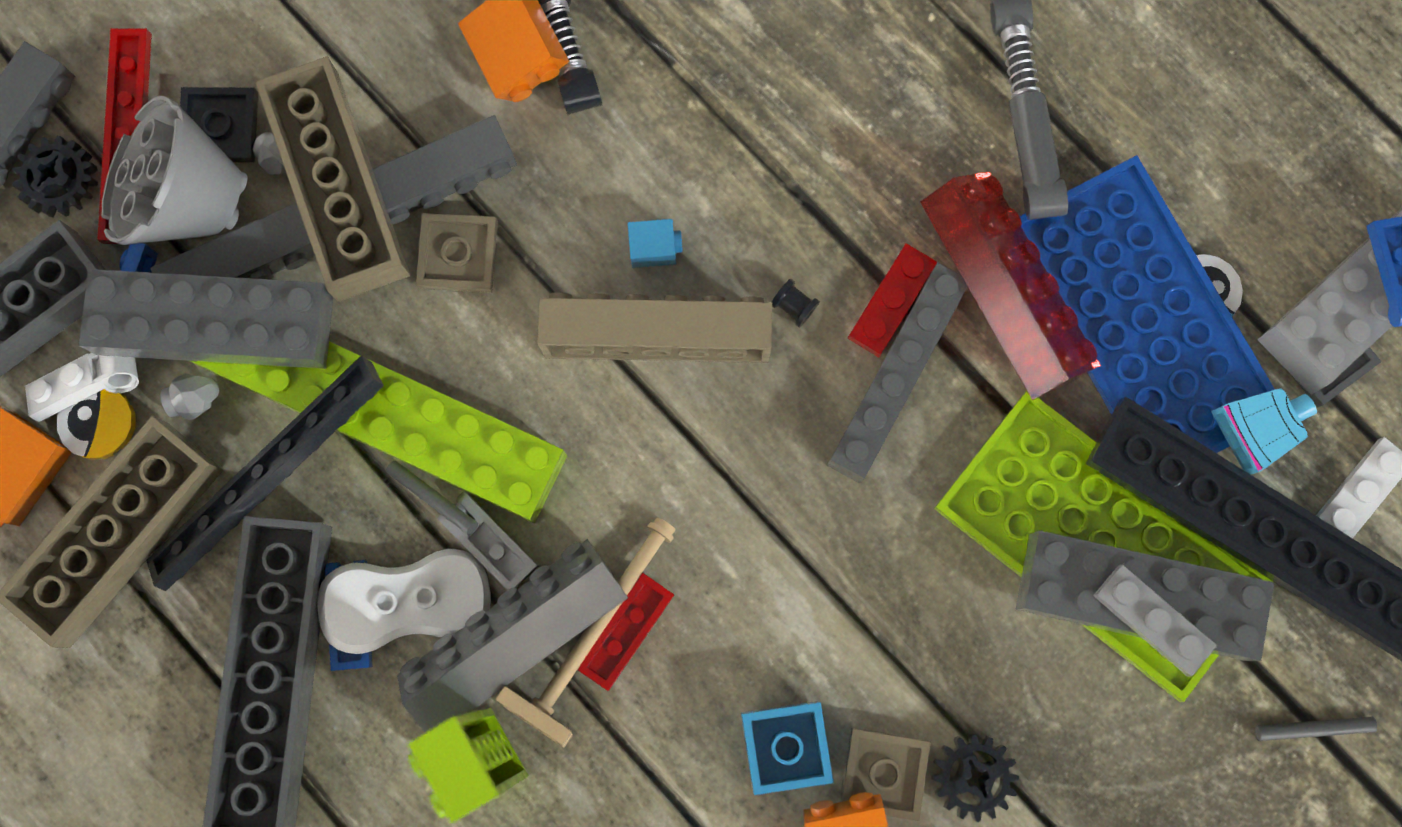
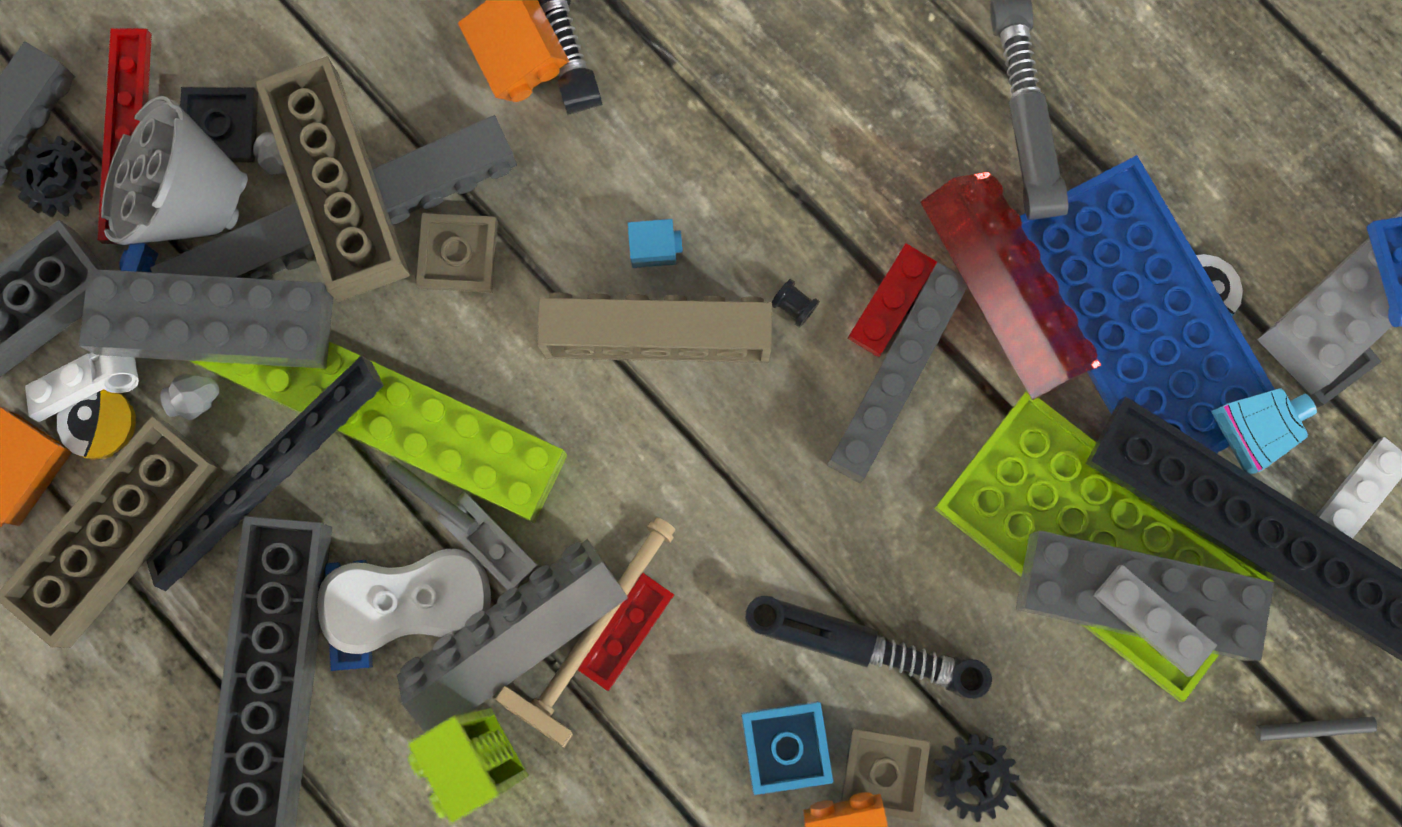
(864, 646): none -> black piece

